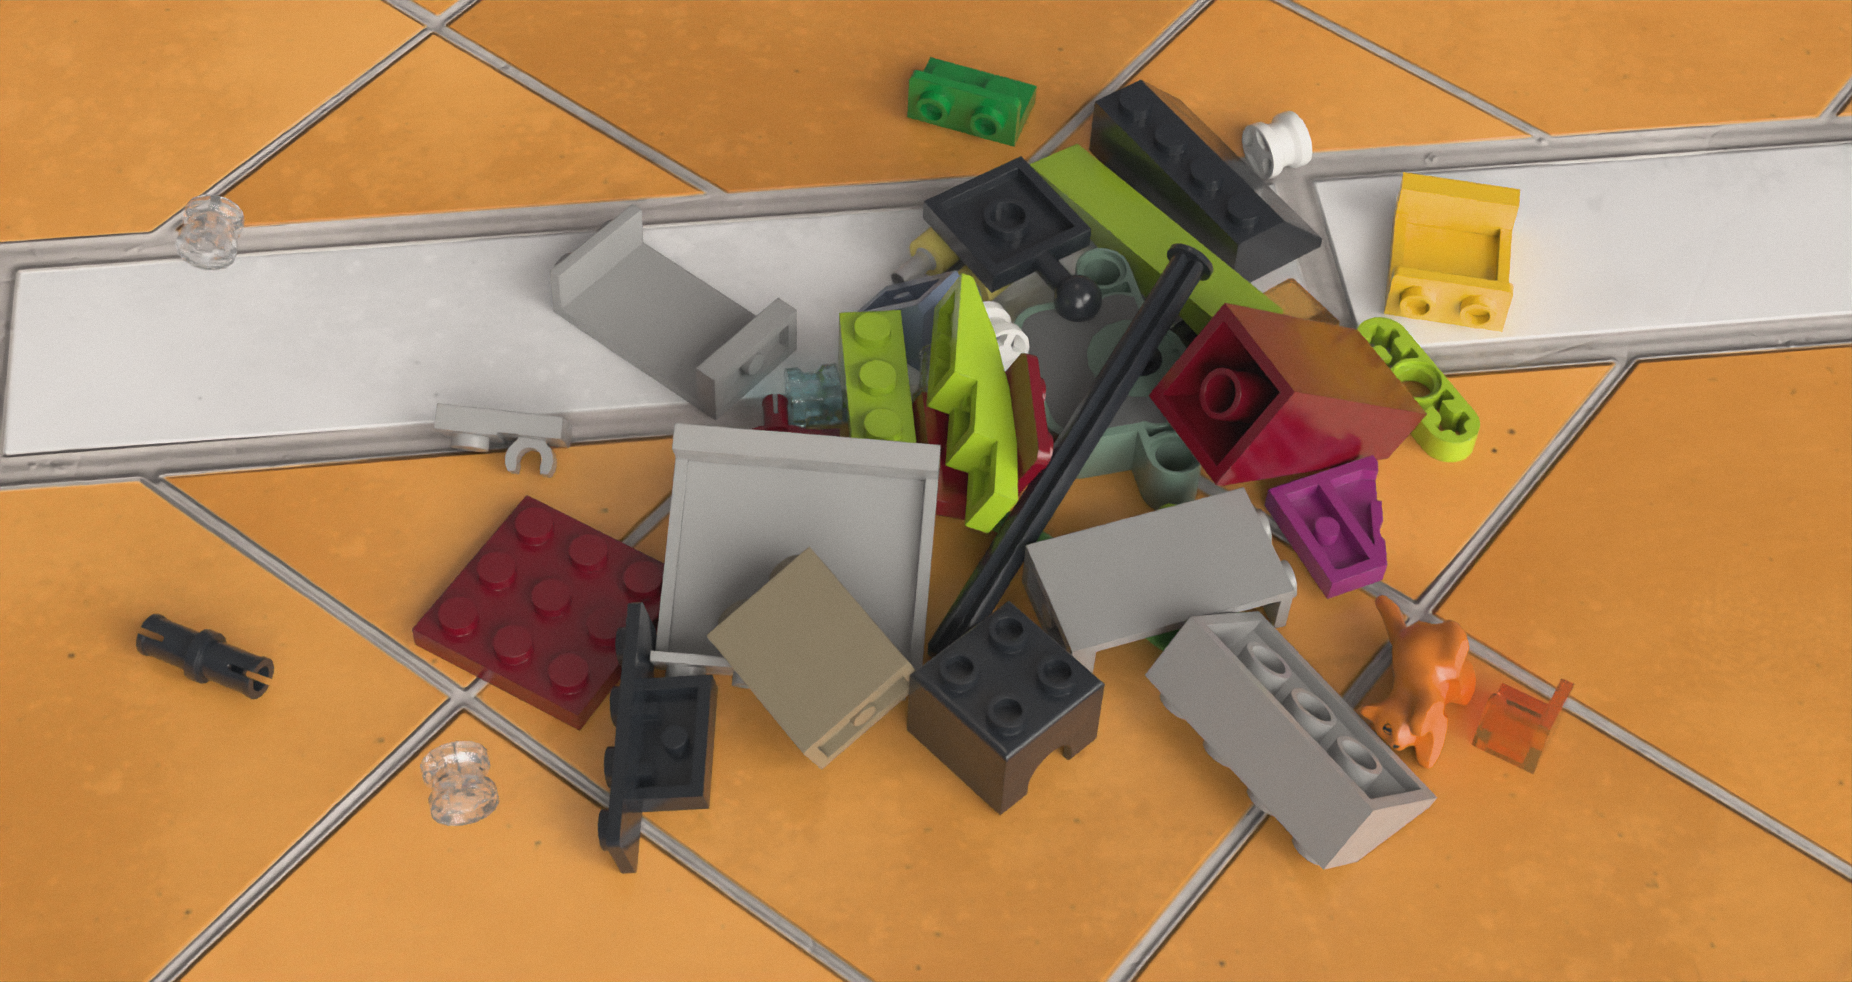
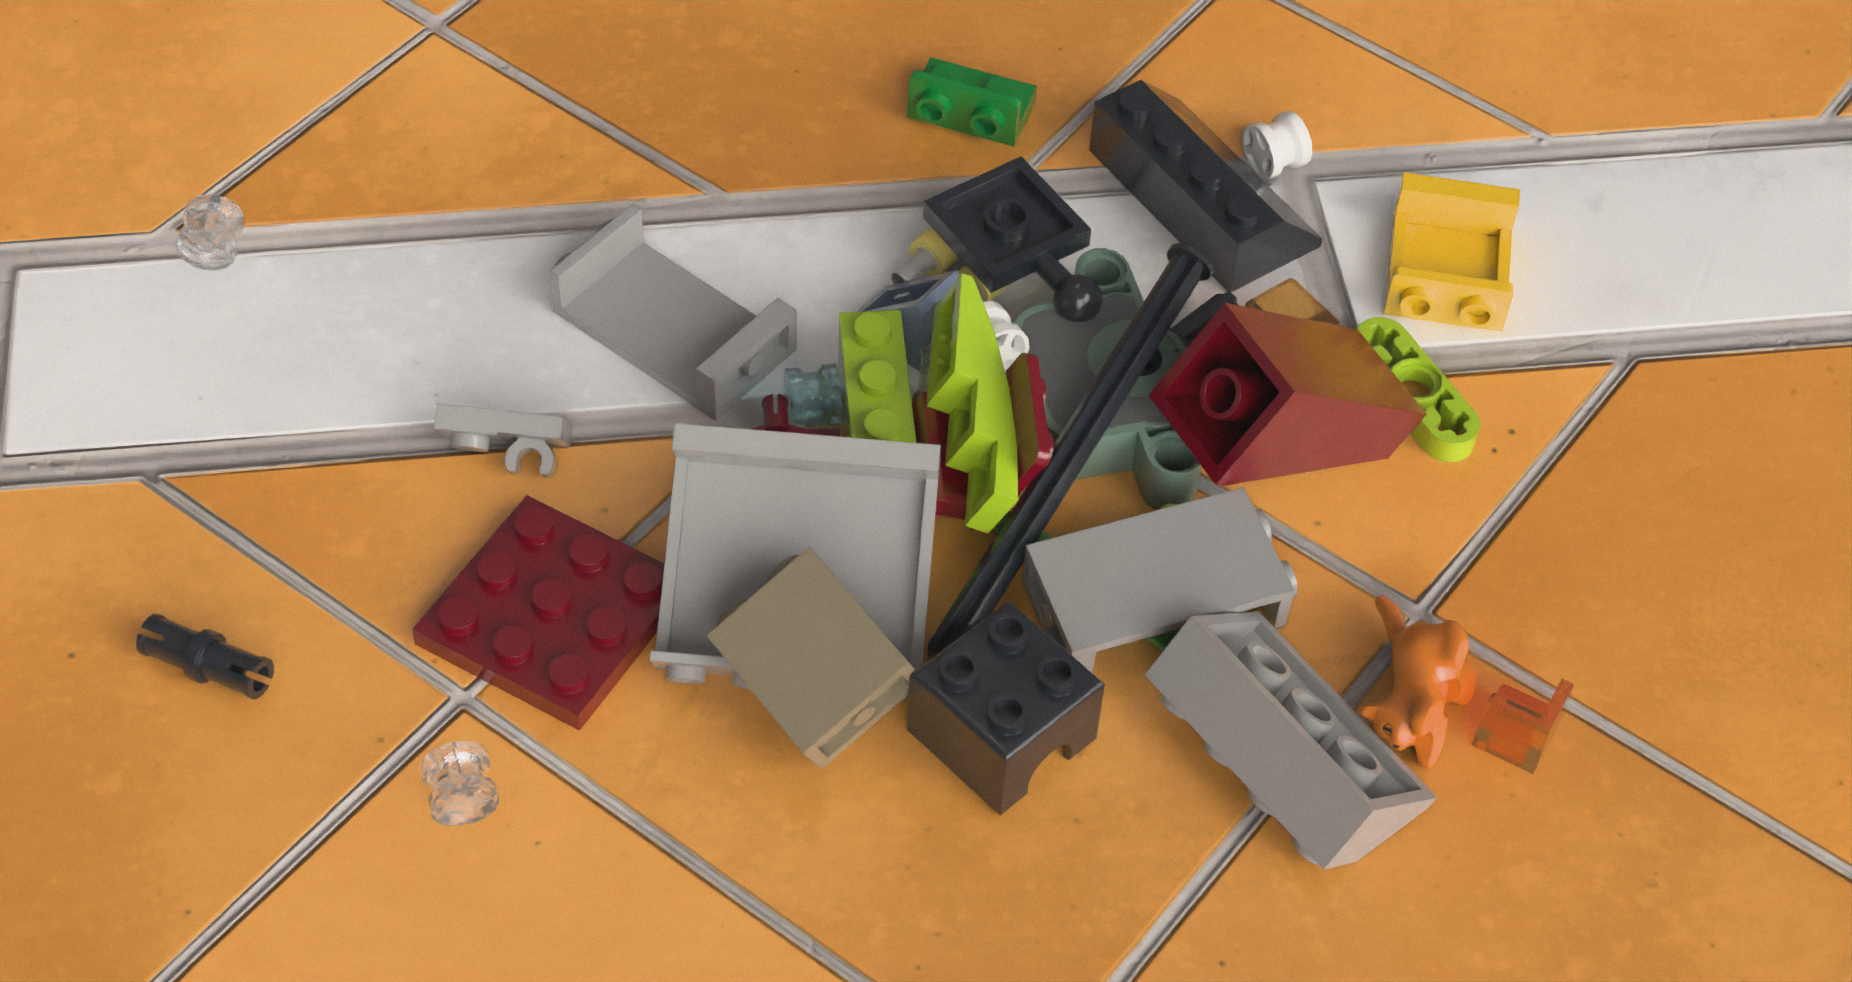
(660, 741): black bracket -> none
(1142, 233): lime slope -> none
(1334, 525): magenta wing -> none

